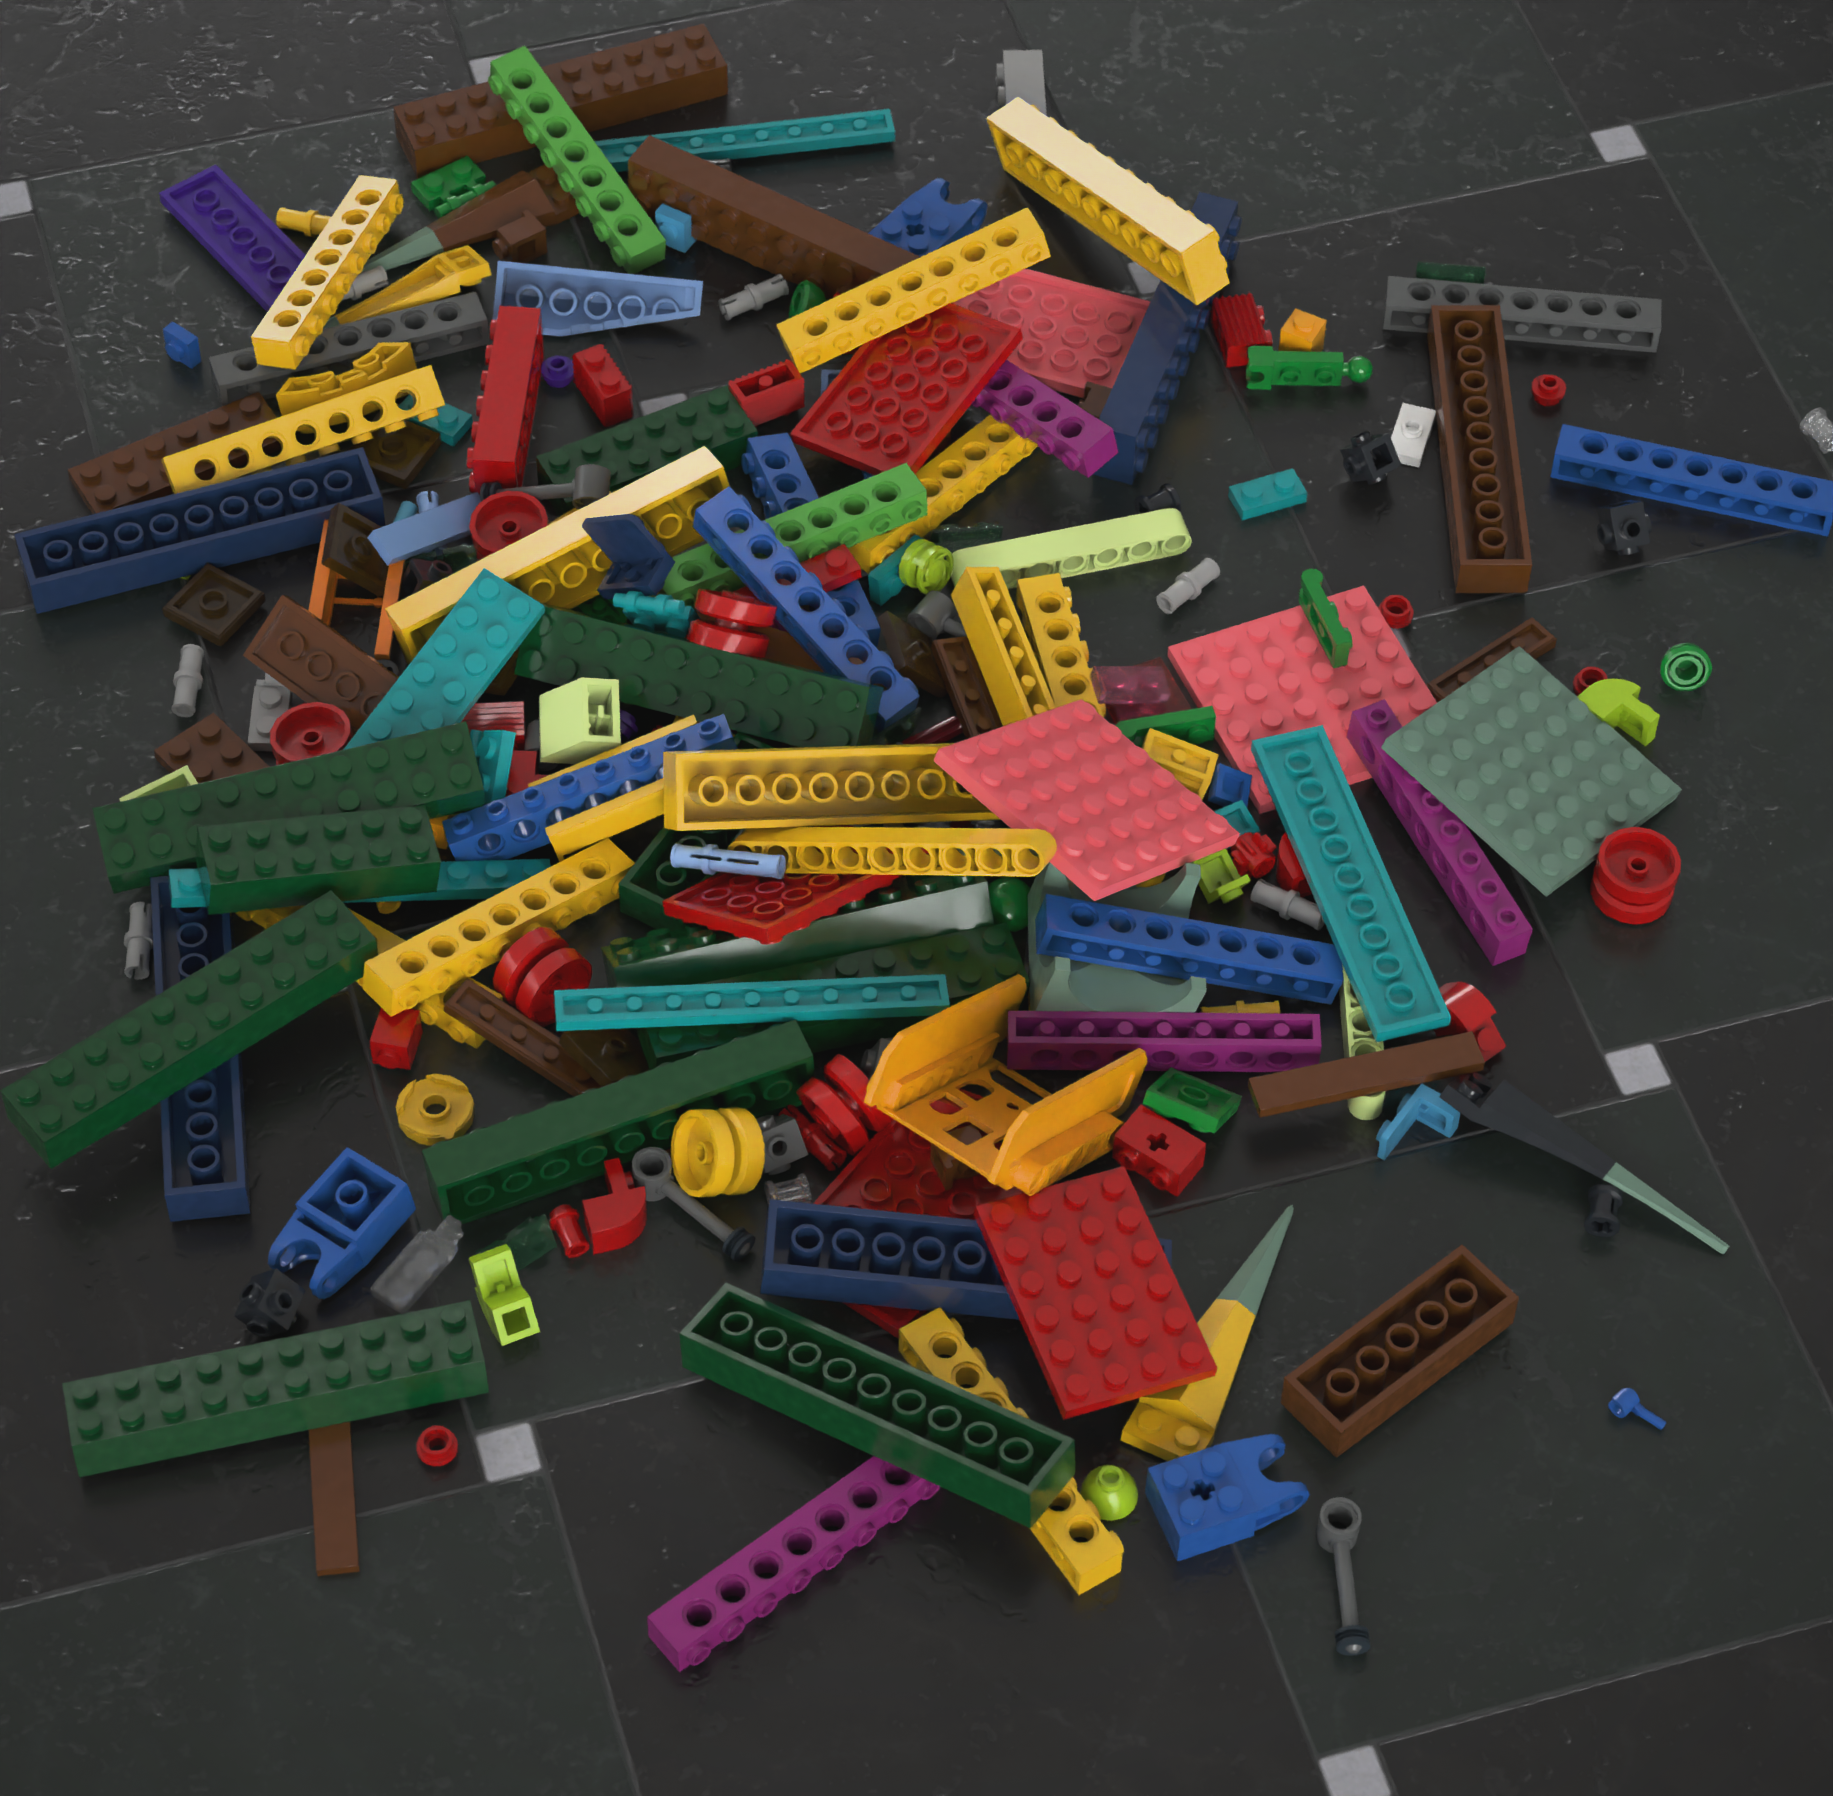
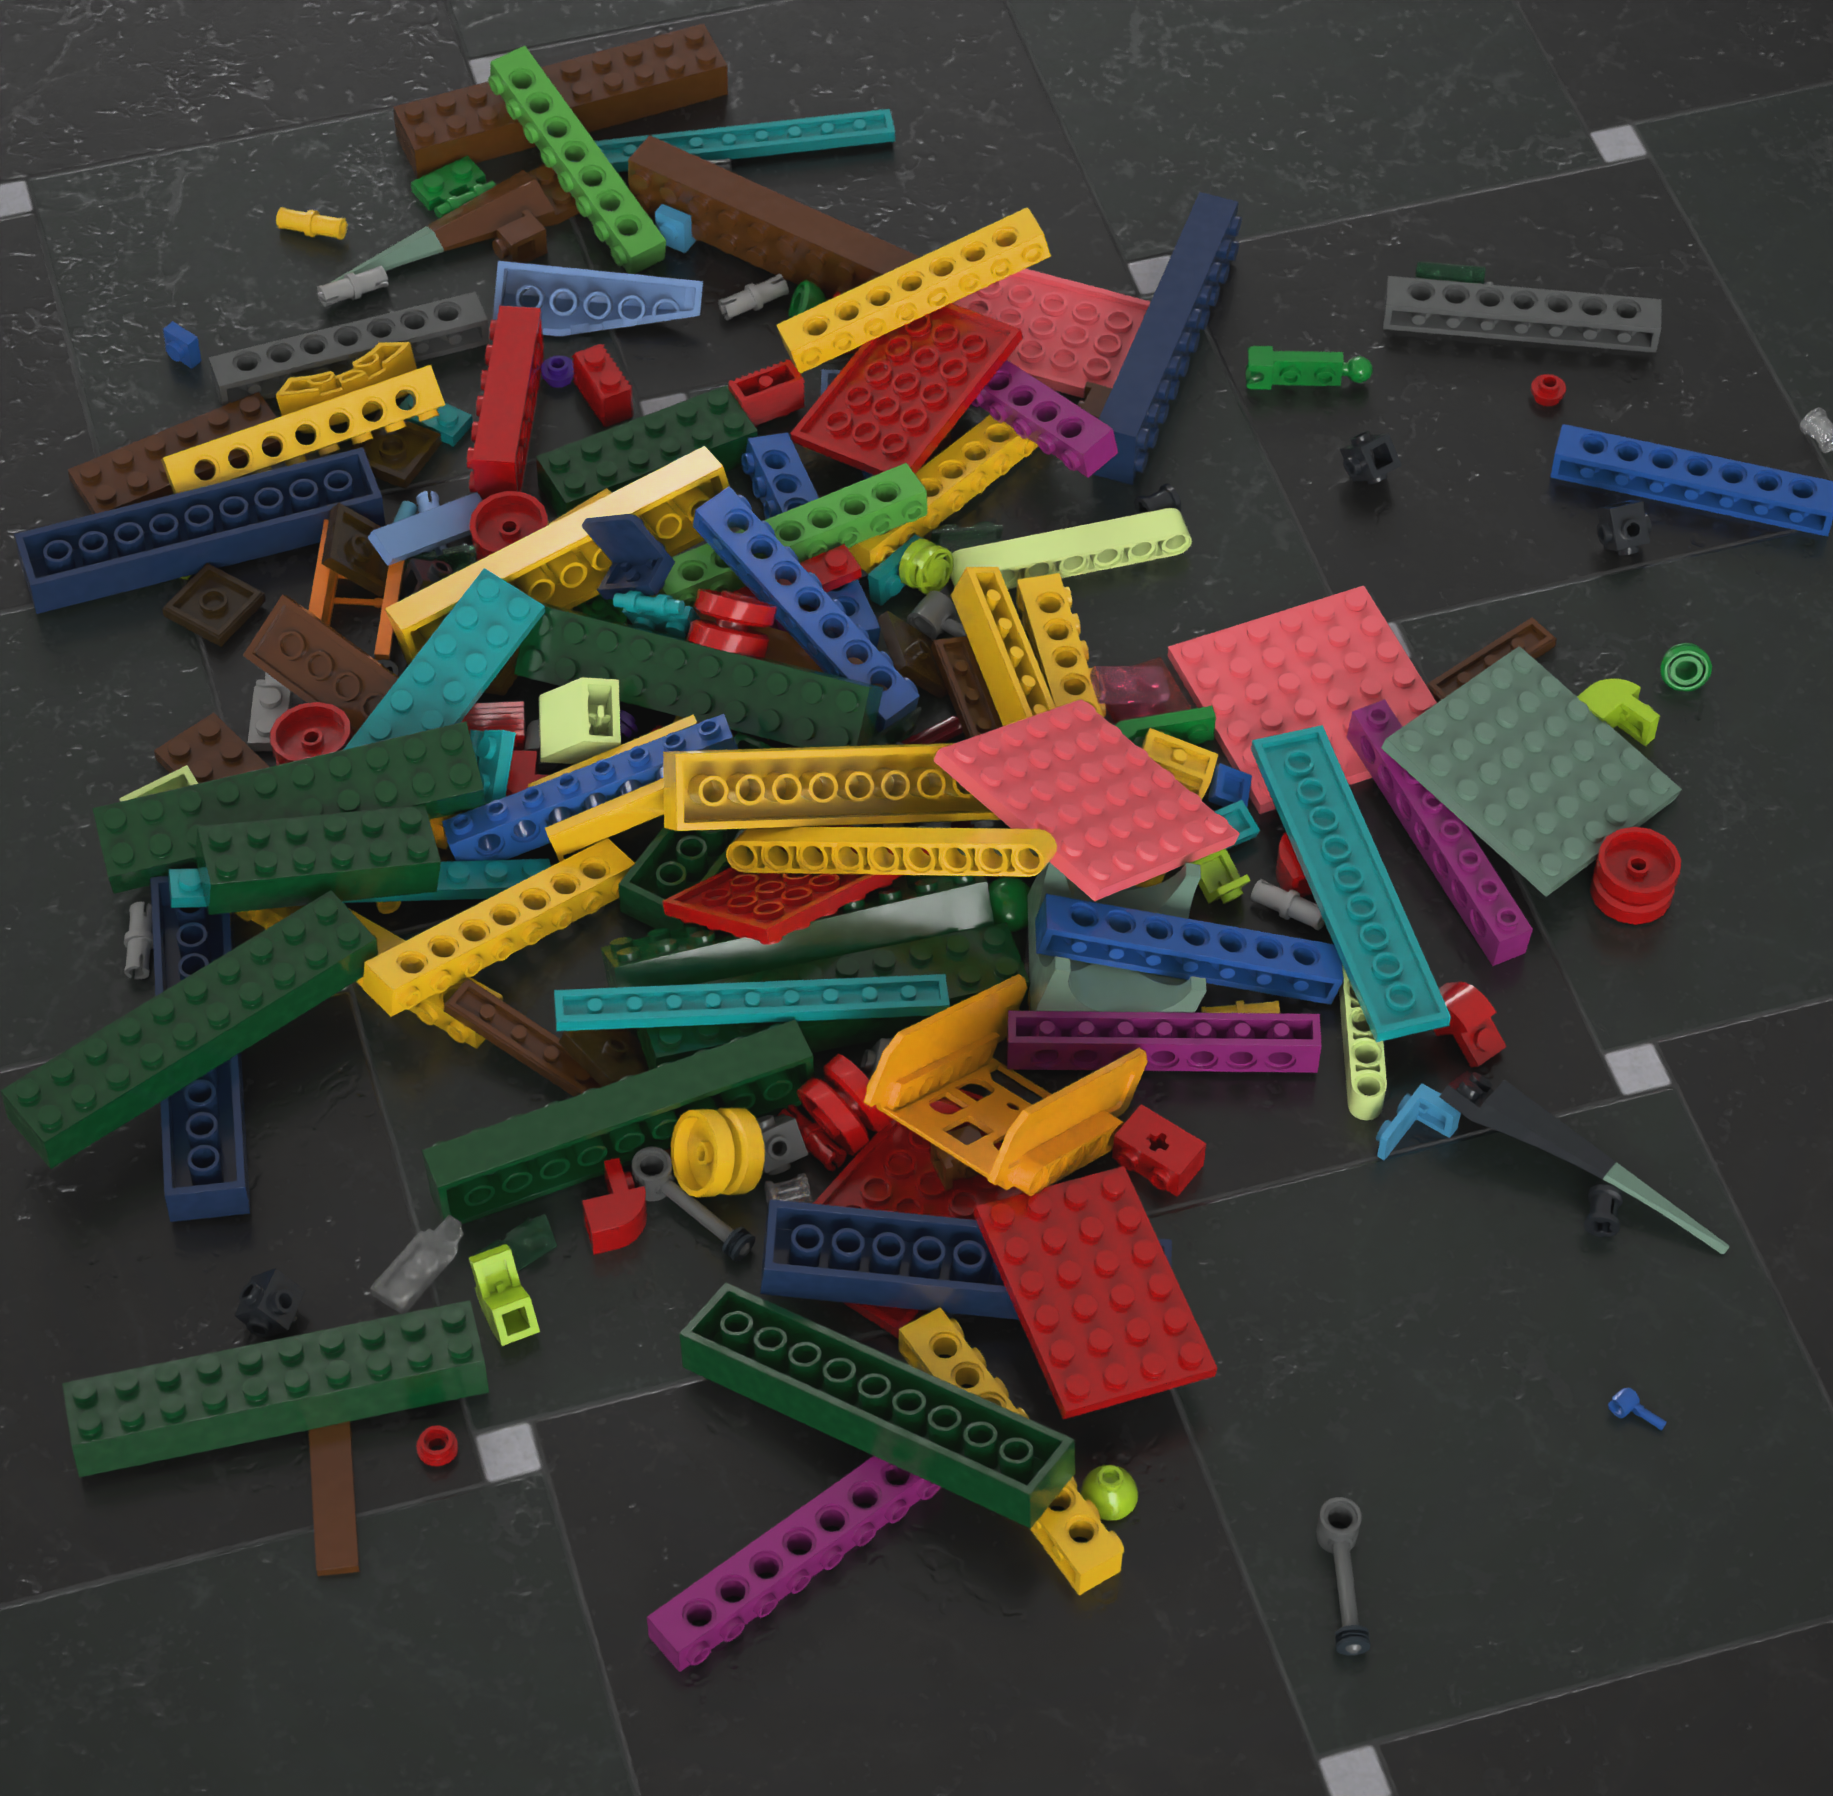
(187, 680): light grey pin -> none
(235, 232): dark purple plate -> none
(327, 272): yellow brick -> none
(342, 1222): blue brick -> none
(396, 1039): red brick -> none
(428, 283): yellow plate -> none
(432, 1128): yellow tile -> none
(535, 969): red wheel -> none
(565, 1222): red pin -> none
(589, 485): dark grey piece -> none
(687, 857): light blue pin -> none
(929, 222): blue brick -> none
(1022, 78): light grey brick -> none
(1109, 200): yellow brick -> none
(1188, 585): light grey pin -> none
(1188, 1415): yellow plate -> none
(1191, 1100): green plate -> none
(1220, 1494): blue brick -> none
(1238, 326): red brick -> none
(1253, 854): red gear -> none
(1267, 494): teal plate -> none
(1302, 332): light orange brick -> none
(1324, 618): green plate -> none
(1365, 1074): reddish brown tile -> none
(1396, 611): red plate -> none
(1399, 1350): reddish brown brick -> none
(1412, 433): white plate -> none
(1478, 450): reddish brown brick -> none
(1586, 678): red plate -> none

